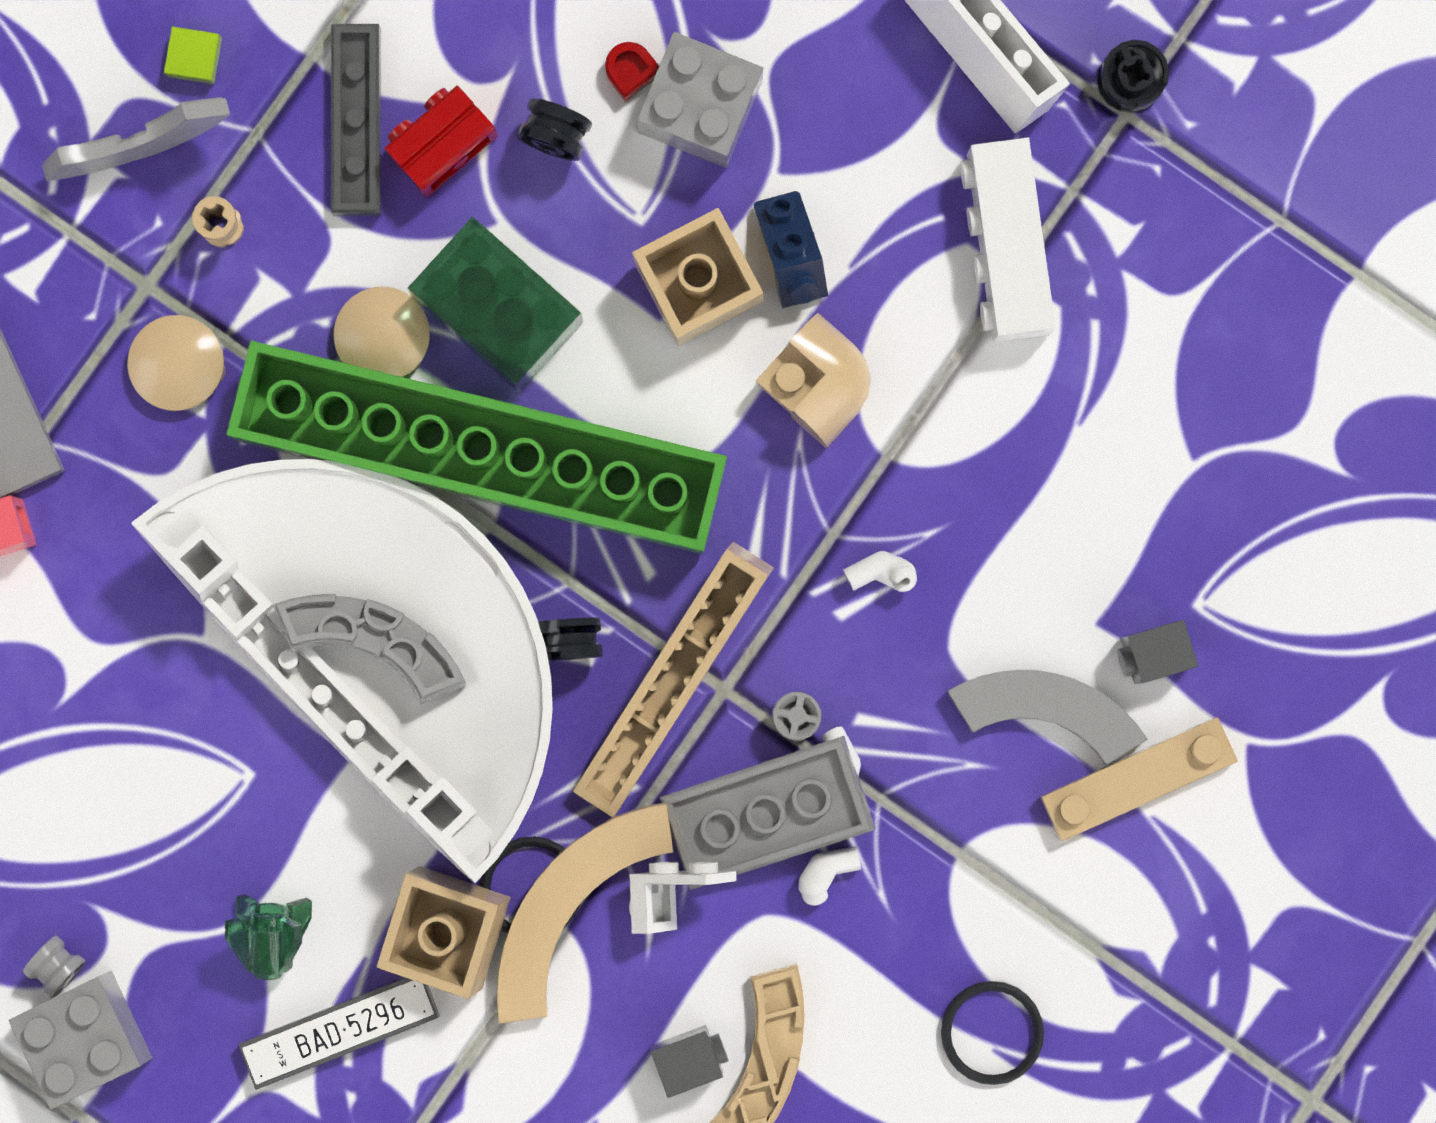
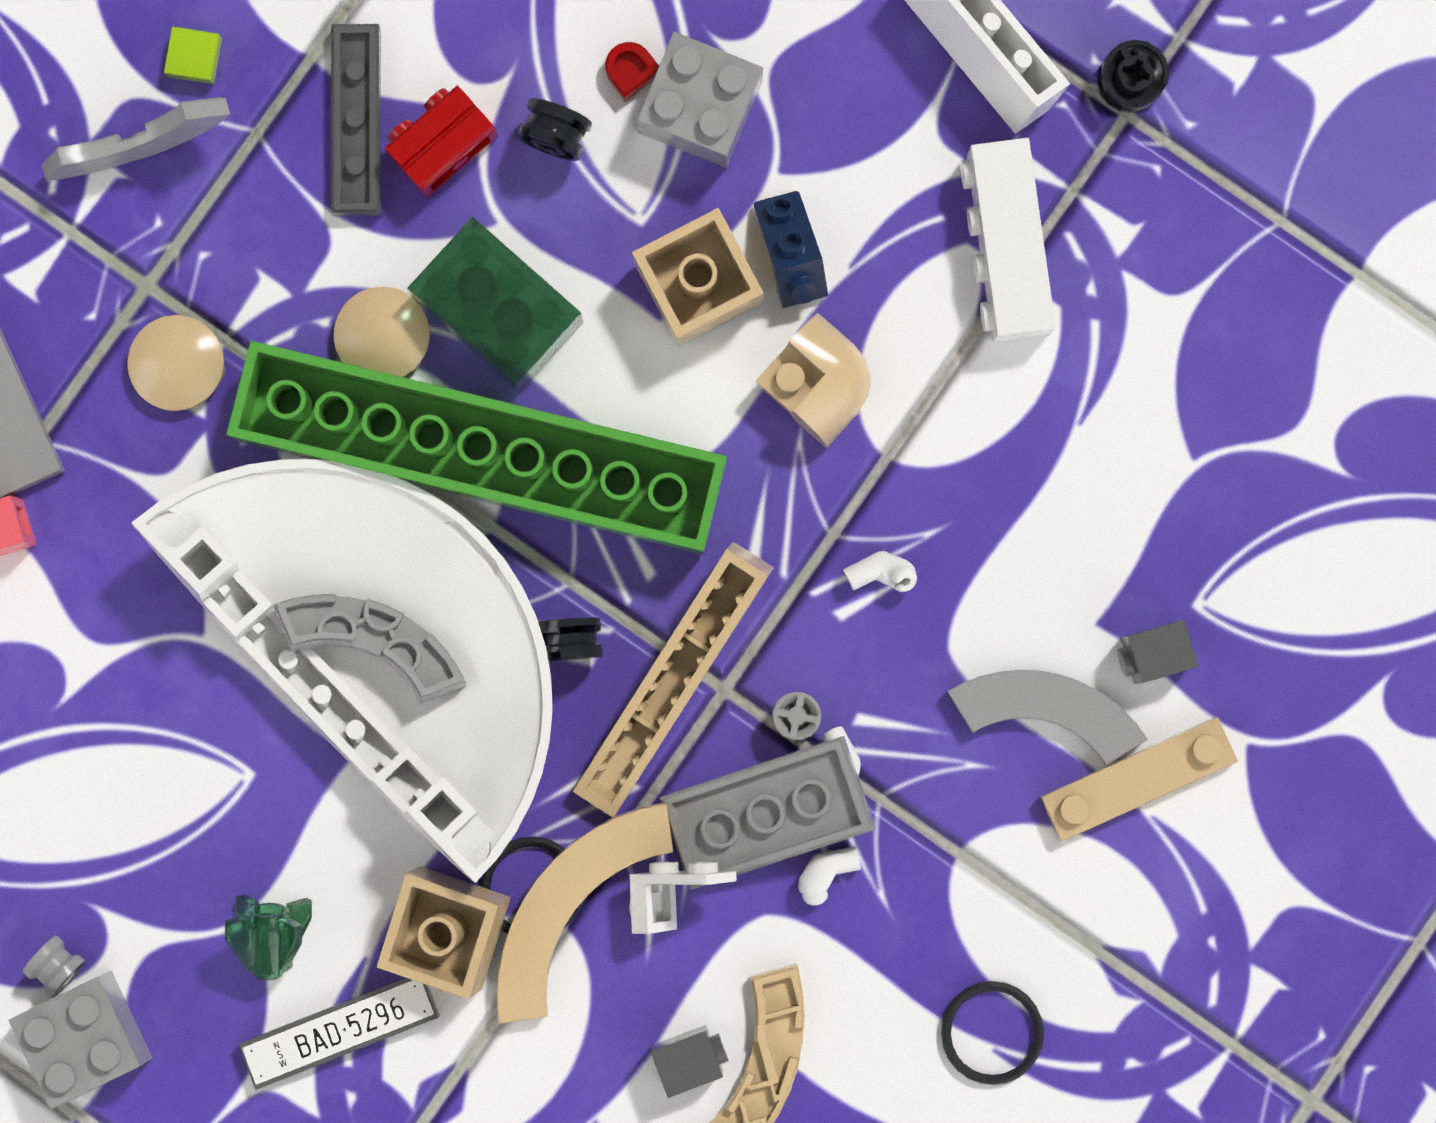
(218, 208): tan bush -> none

